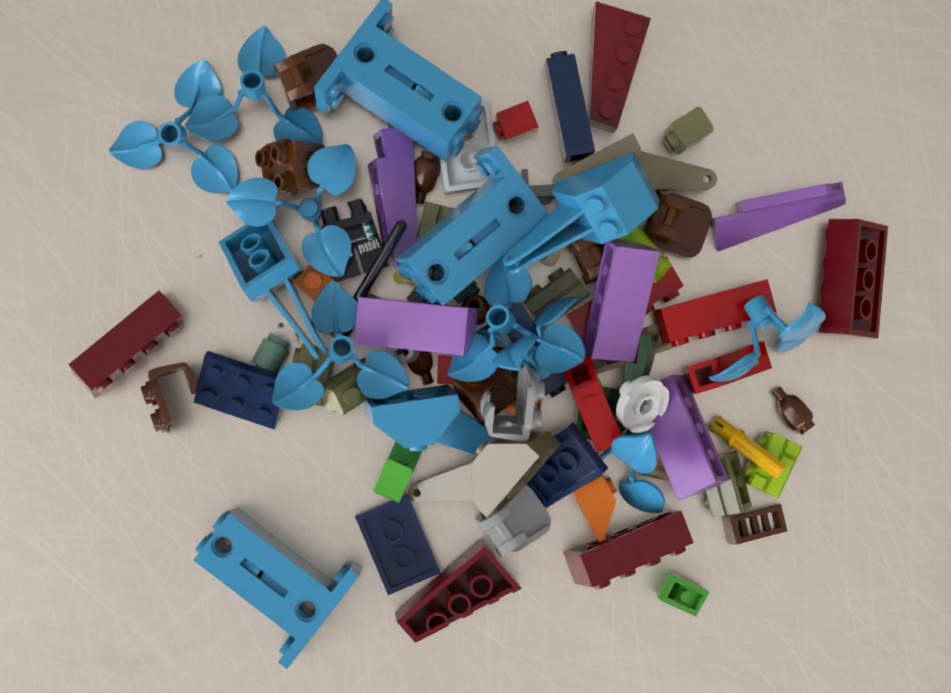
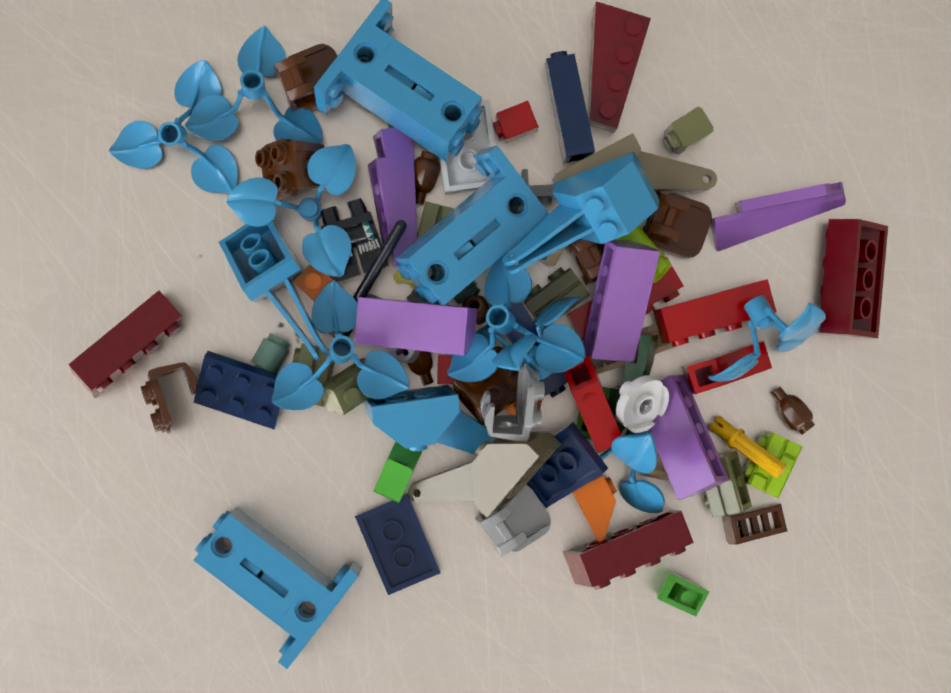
(457, 592): dark red wedge -> none

